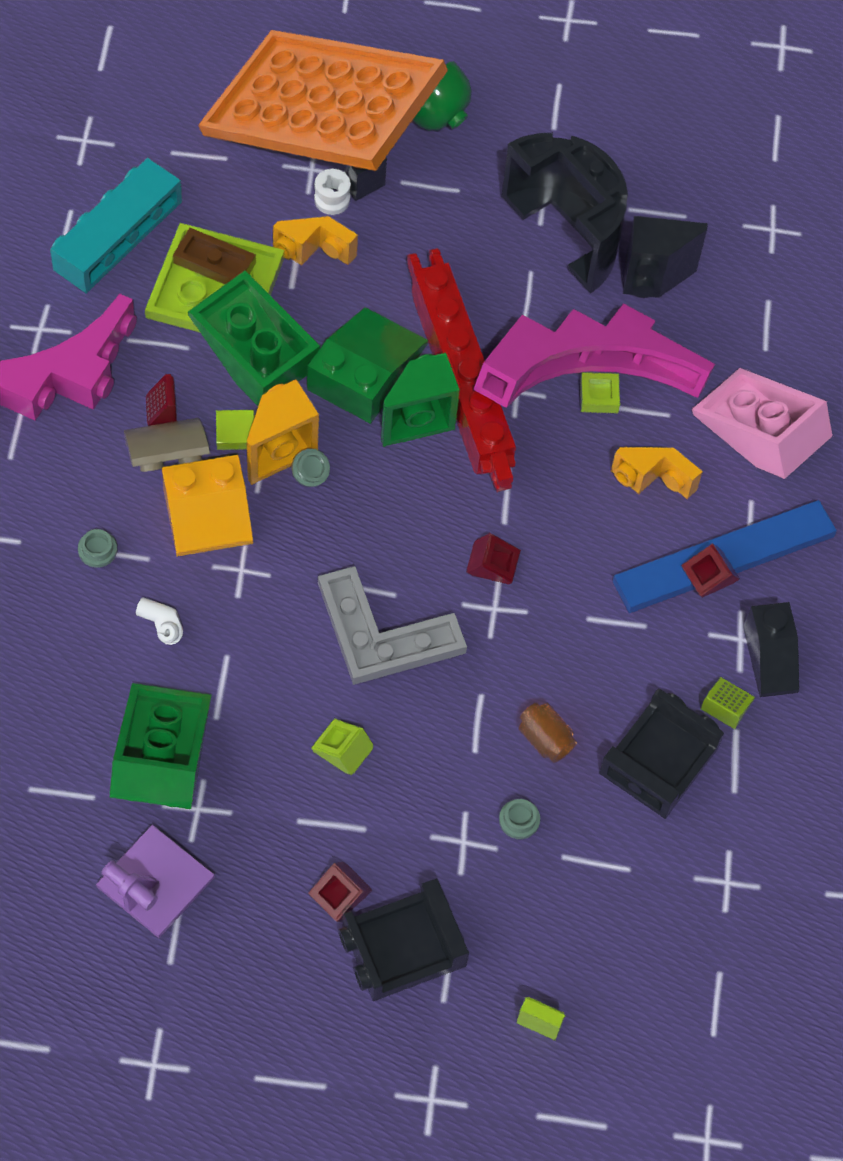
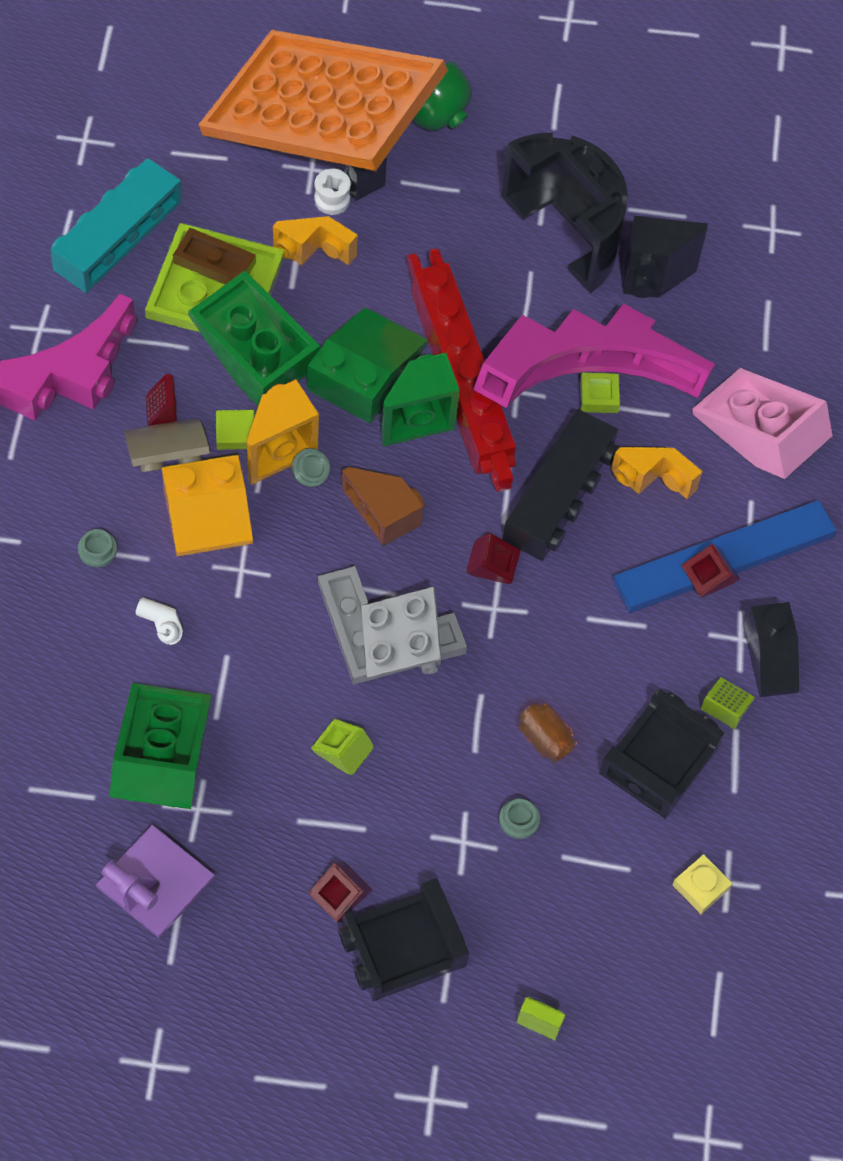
(383, 502): none -> dark orange slope
(402, 634): none -> light grey hinge
(560, 485): none -> black brick
(702, 884): none -> light yellow plate

